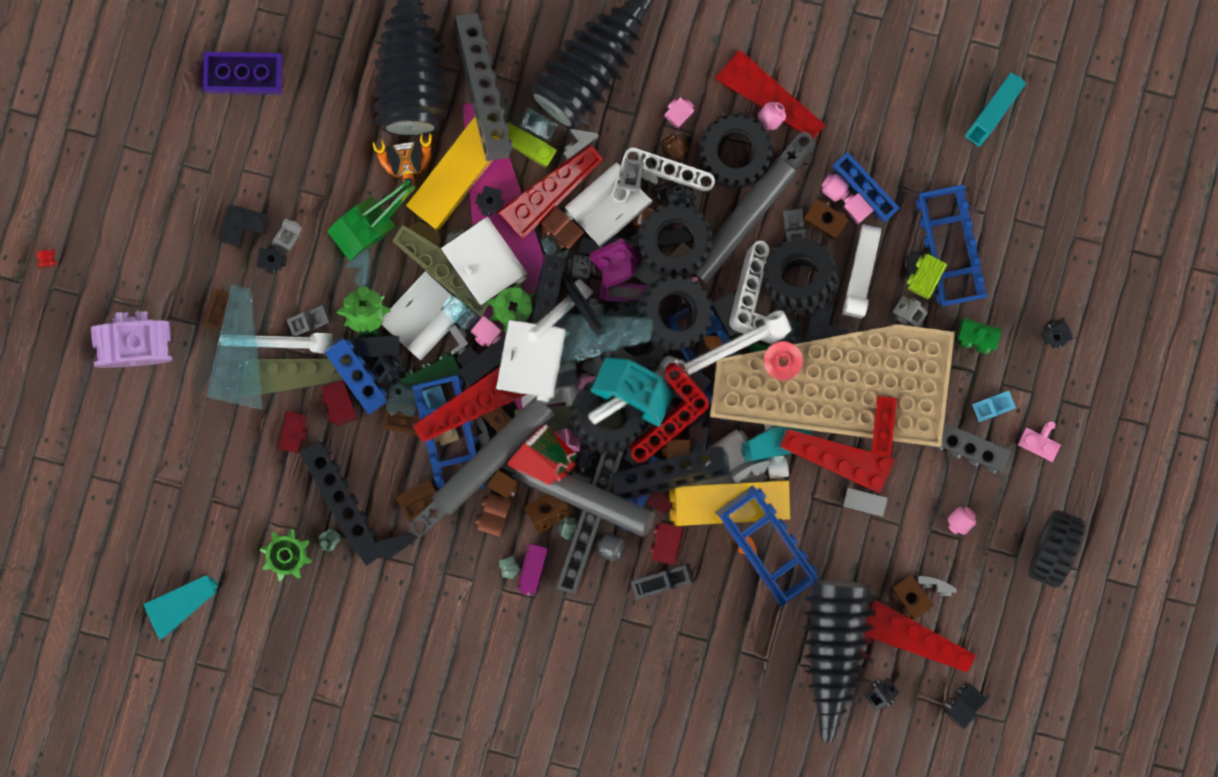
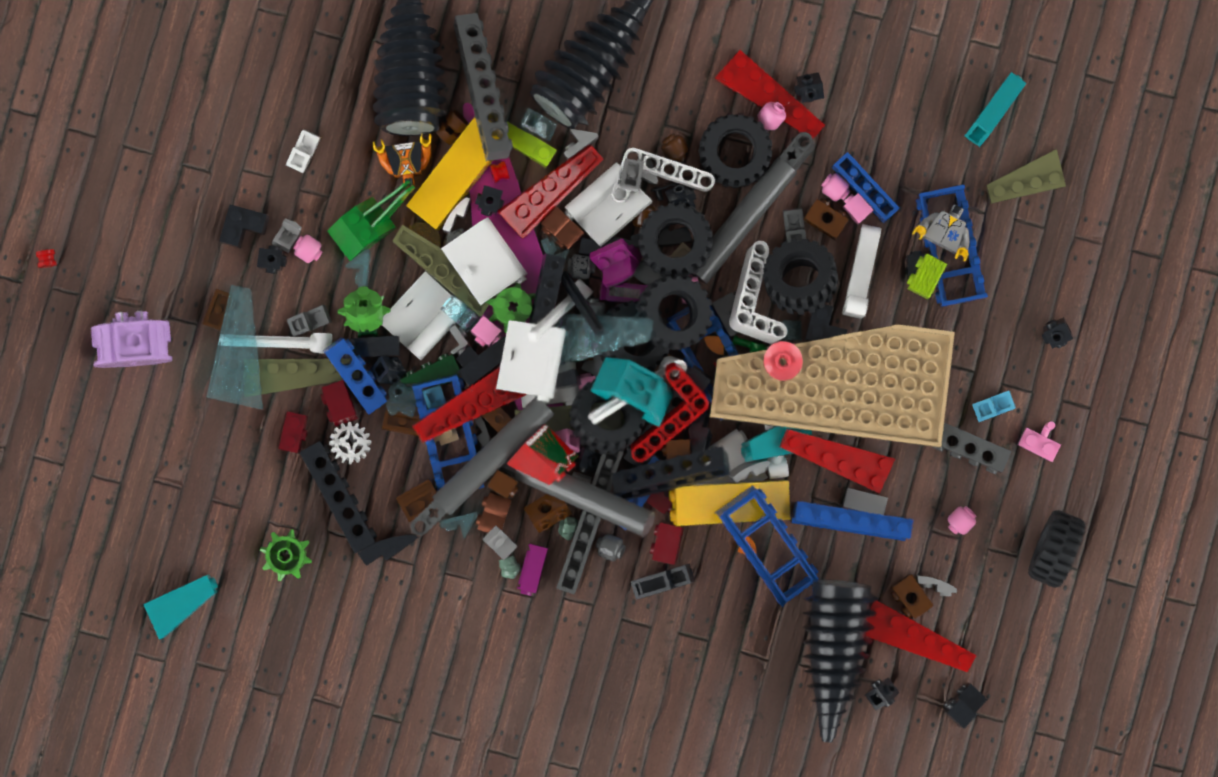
(243, 73): dark purple brick -> none
(303, 151): none -> white slope
(307, 248): none -> bright pink head
(329, 539): sand green arm -> none
(345, 446): none -> white gear
(456, 122): none -> reddish brown wheel
(460, 211): none -> white slope
(465, 521): none -> clear light blue slope
(499, 171): none -> red wheel
(500, 542): none -> light grey slope
(679, 112): bright pink brick -> none
(775, 325): white piece -> none
(809, 87): none -> black brick
(852, 521): none -> blue window
(884, 425): red tile -> none
(909, 312): light grey brick -> none
(946, 231): none -> light grey torso
(977, 335): green hinge -> none
(1033, 178): none -> olive wing

